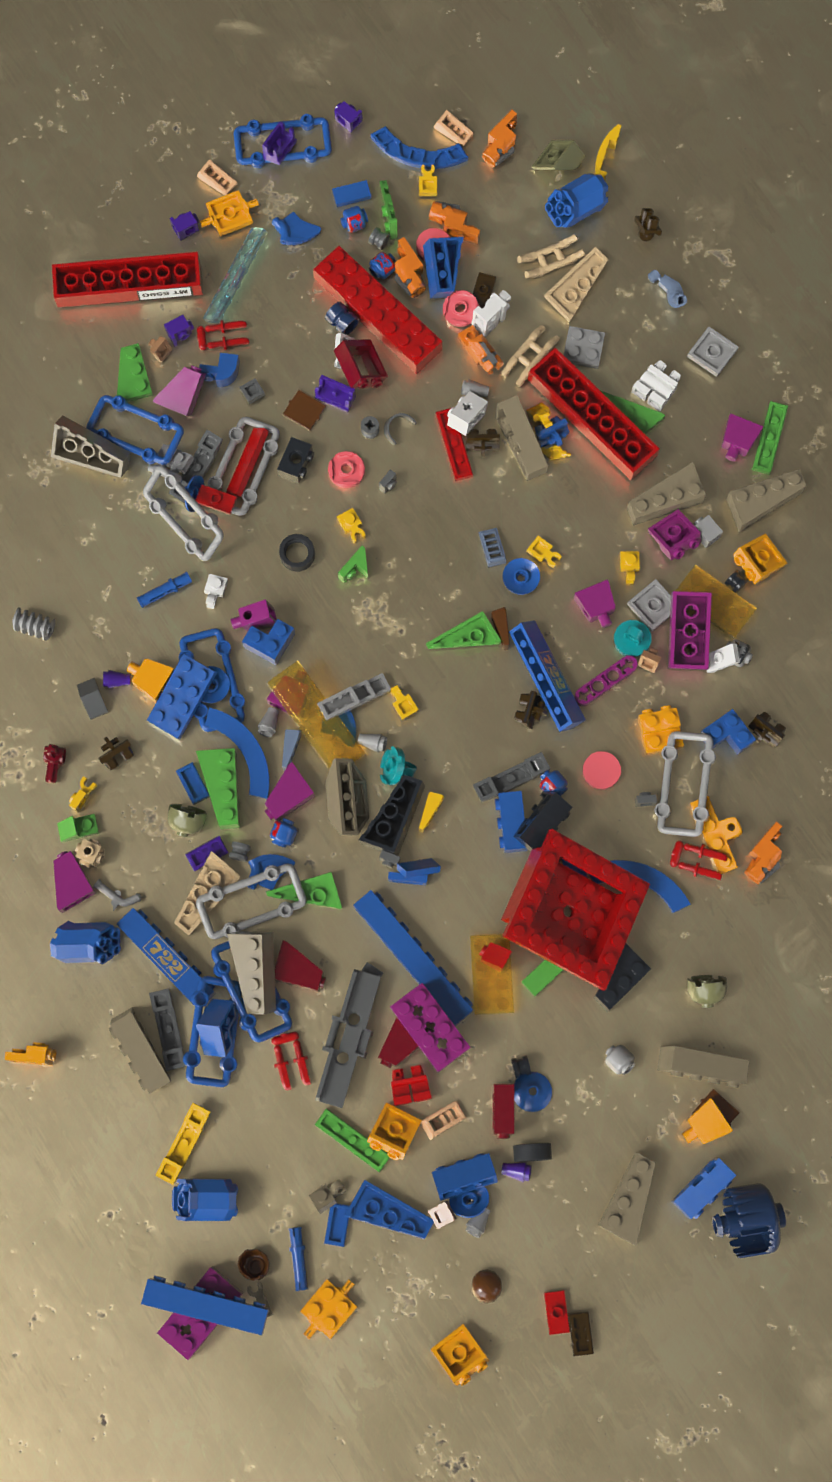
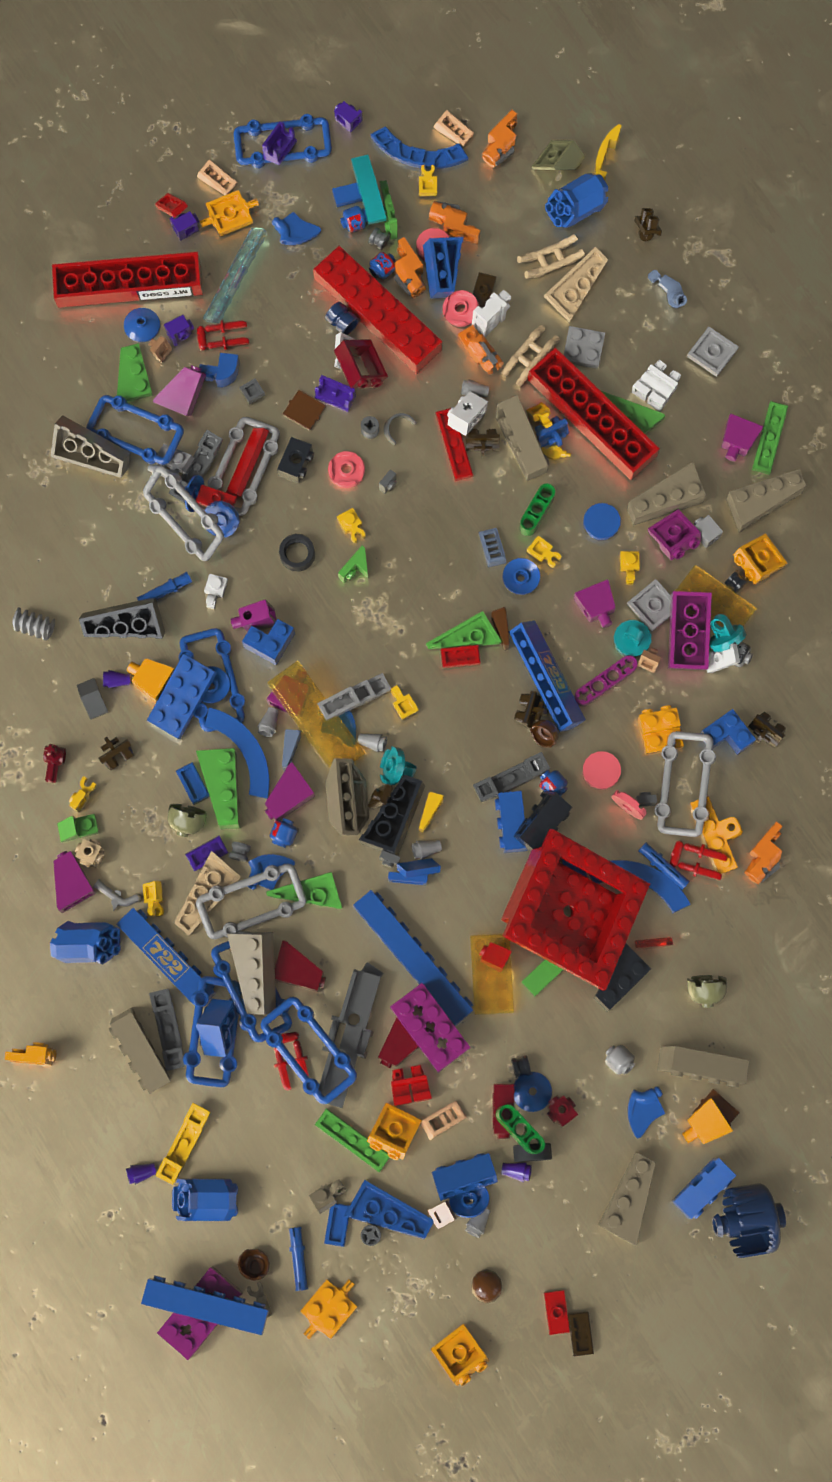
(131, 619): none -> black wedge
(140, 1172): none -> dark purple cone
(145, 331): none -> blue dish
(152, 895): none -> yellow plate
(171, 205): none -> red plate
(227, 517): none -> blue tile
(341, 1059): none -> blue bar
(368, 189): none -> teal slope
(370, 1238): none -> dark grey wheel
(380, 796): none -> dark brown plate
(425, 848): none -> light grey cone
(460, 656): none -> red plate
(529, 1133): none -> green beam
(538, 501): none -> green beam
(545, 733): none -> reddish brown hair
(569, 1111): none -> dark red brick
(601, 521): none -> blue tile
(629, 804): none -> coral tile
(644, 1109): none -> blue arm
(653, 943): none -> clear red tile
(663, 865): none -> blue pin
(725, 635): none -> teal tile

